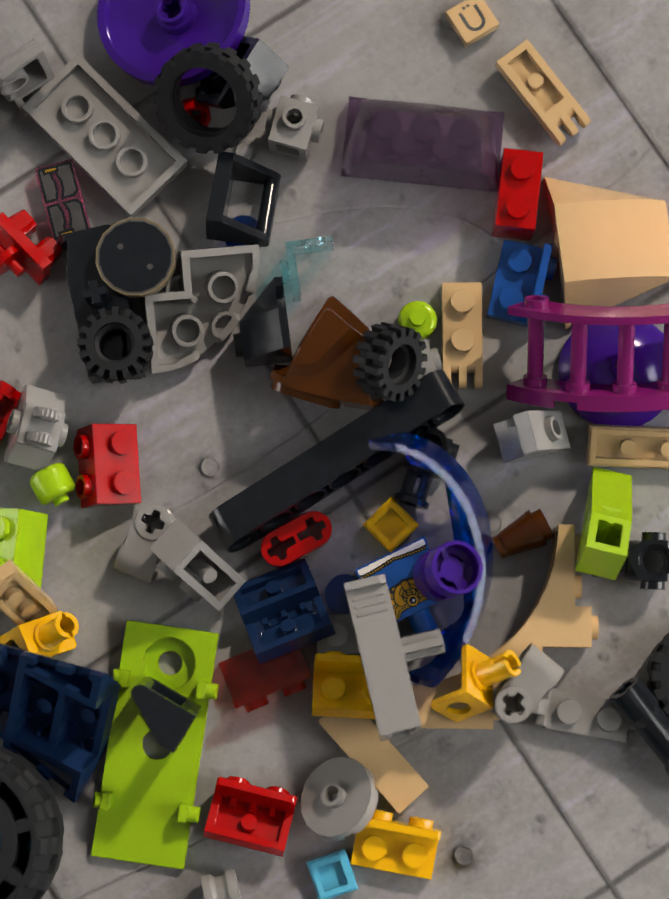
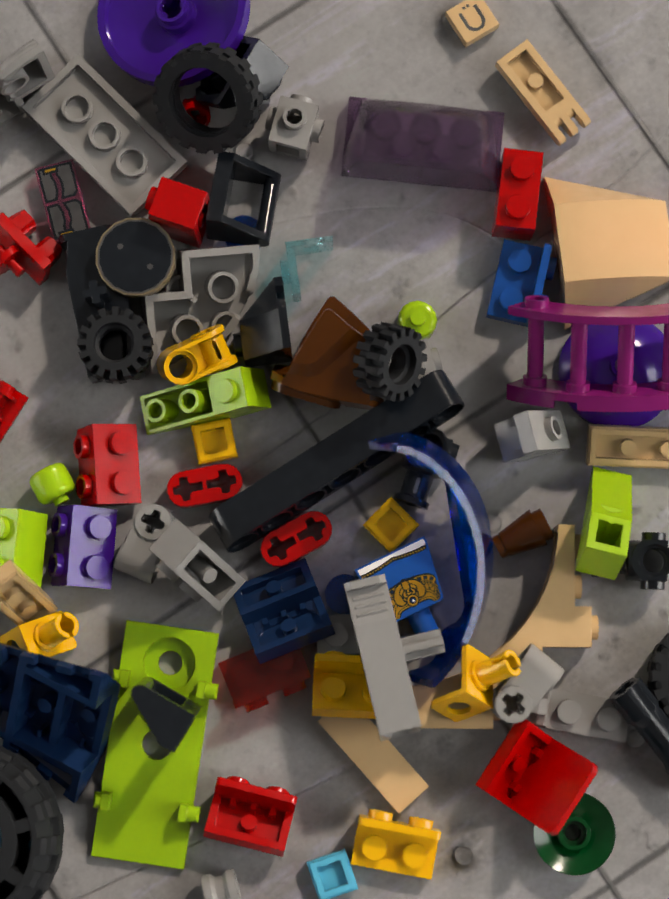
(35, 428): light grey hinge -> none
(83, 546): none -> dark purple bracket
(179, 210): none -> red brick
(203, 476): none -> red beam
(204, 355): none -> yellow piece
(205, 400): none -> lime slope
(214, 441): none -> yellow tile
(352, 807): light grey plate -> none
(448, 571): dark purple wheel -> none
(462, 331): tan hinge -> none
(537, 777): none -> red bracket
(586, 851): none -> dark green dish

